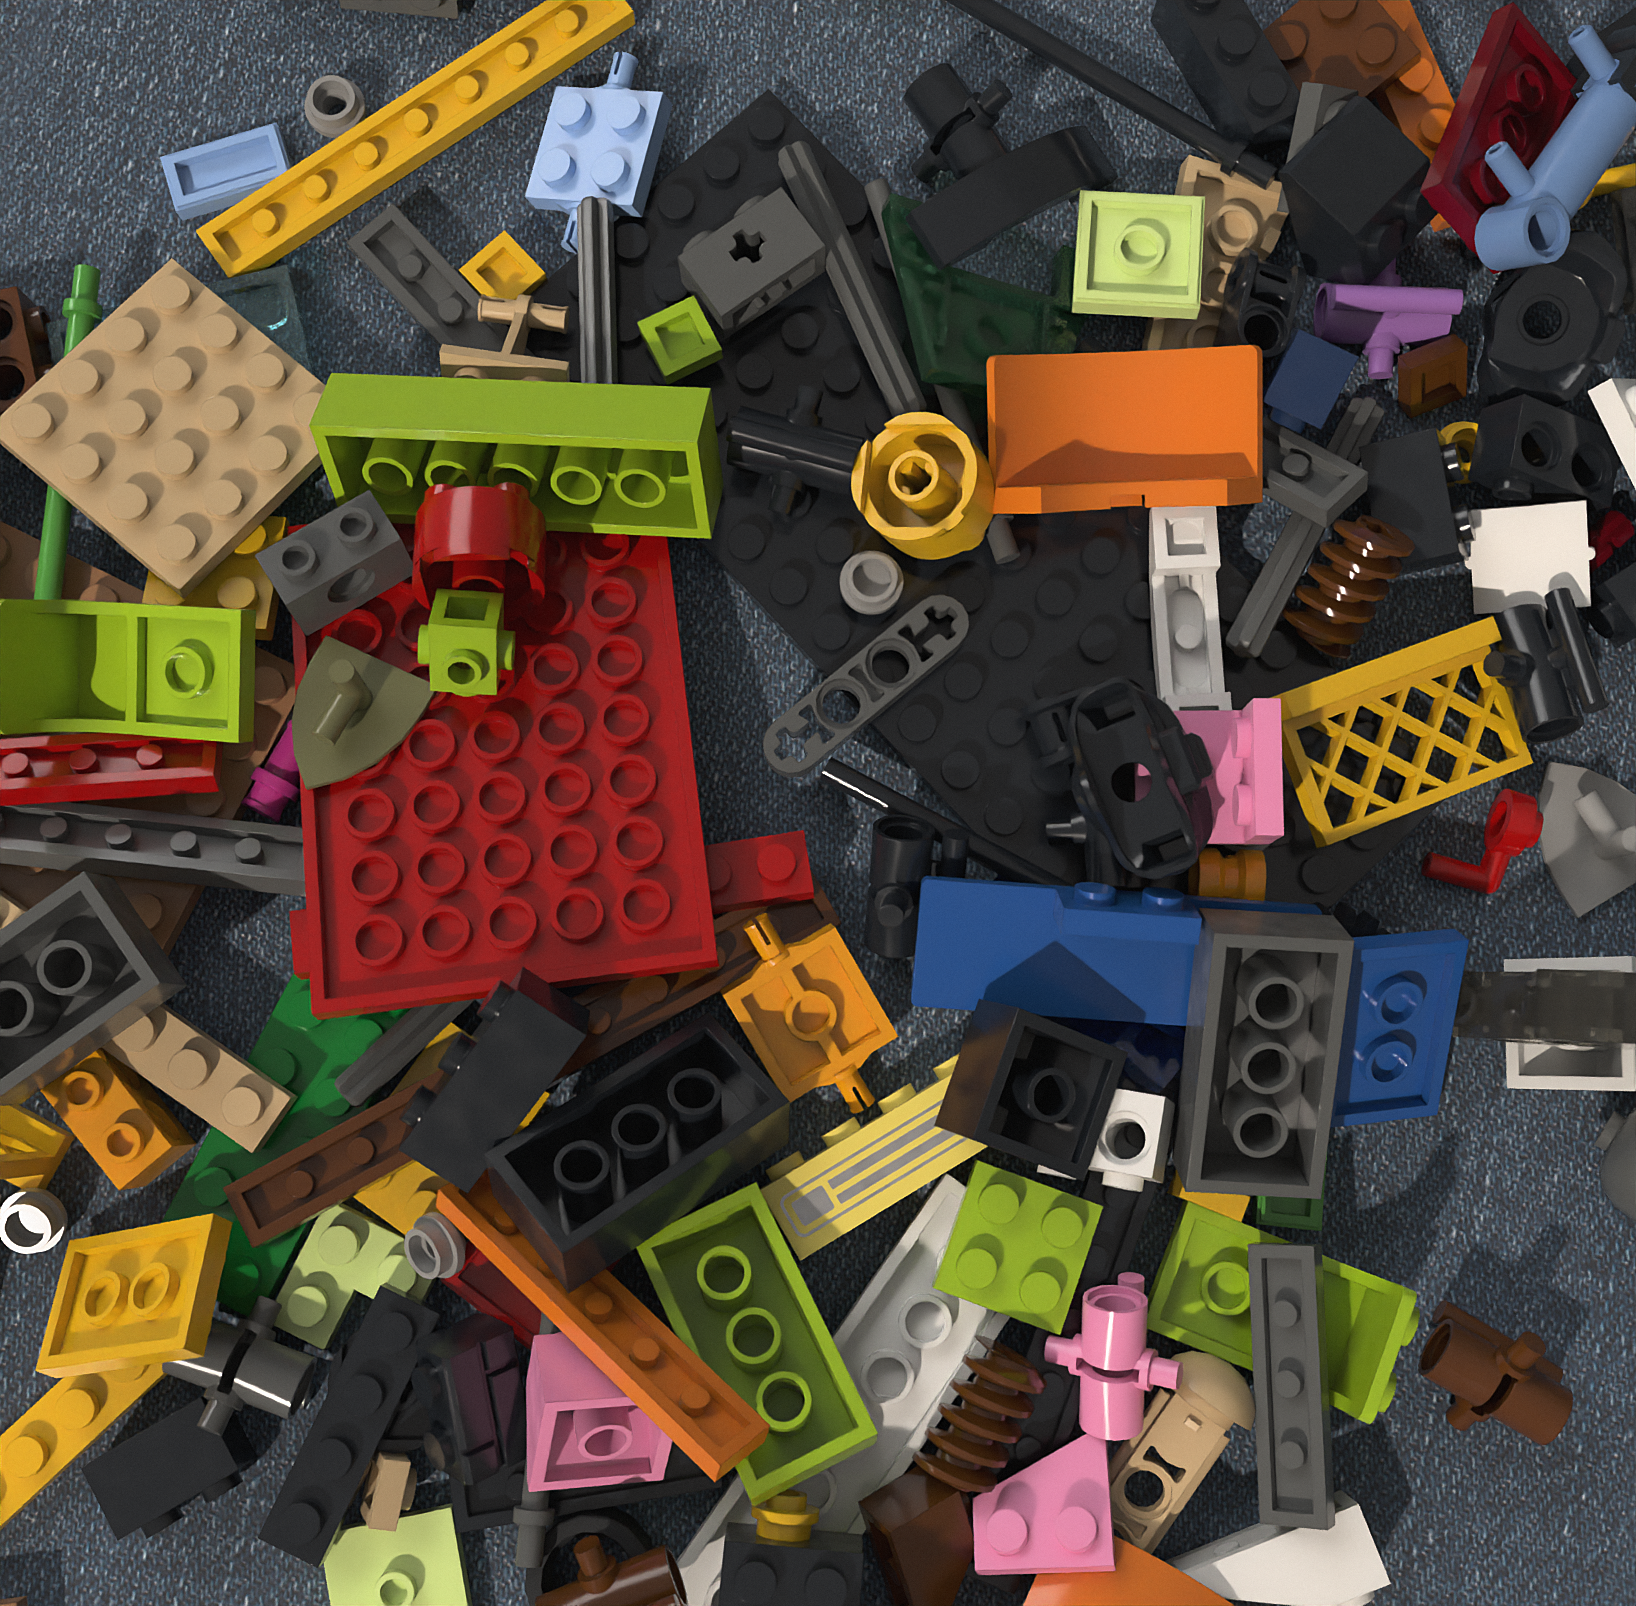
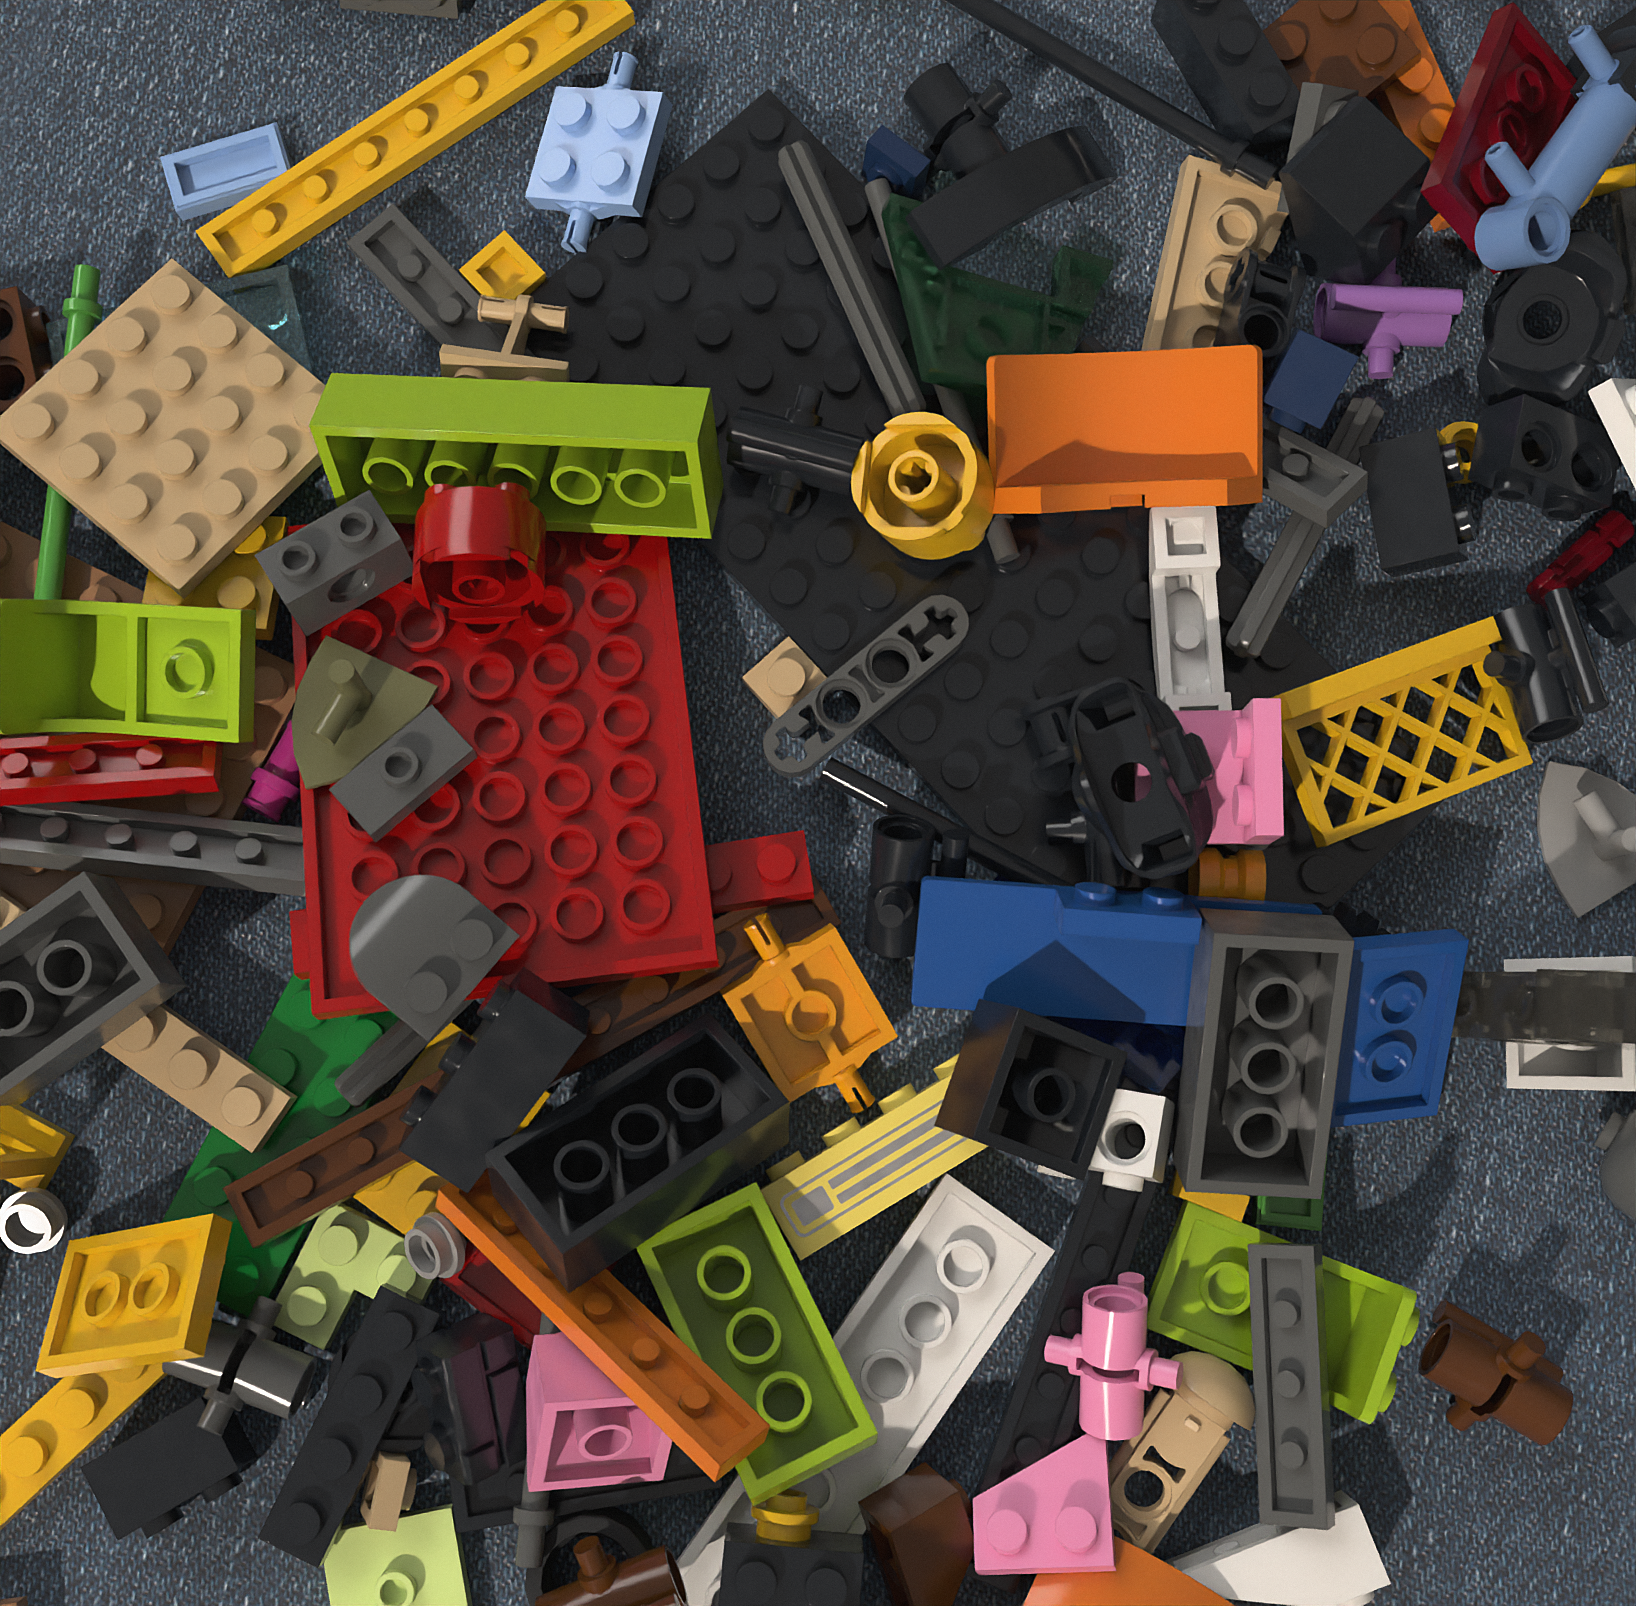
(119, 1119): light orange brick -> none
(325, 94): light grey plate -> none
(403, 773): none -> dark grey plate
(424, 948): none -> dark grey slope
(466, 642): lime brick -> none
(597, 291): dark grey axle -> none
(680, 340): lime plate -> none
(737, 290): dark grey brick -> none
(783, 677): none -> tan plate
(871, 582): light grey plate -> none
(896, 161): none -> dark blue plate
(982, 1418): reddish brown piece -> none
(1017, 1247): lime plate -> none
(1138, 254): yellowish green plate -> none
(1348, 584): reddish brown piece -> none
(1432, 375): reddish brown plate -> none
(1507, 831): red plate -> none
(1528, 553): white piece -> none

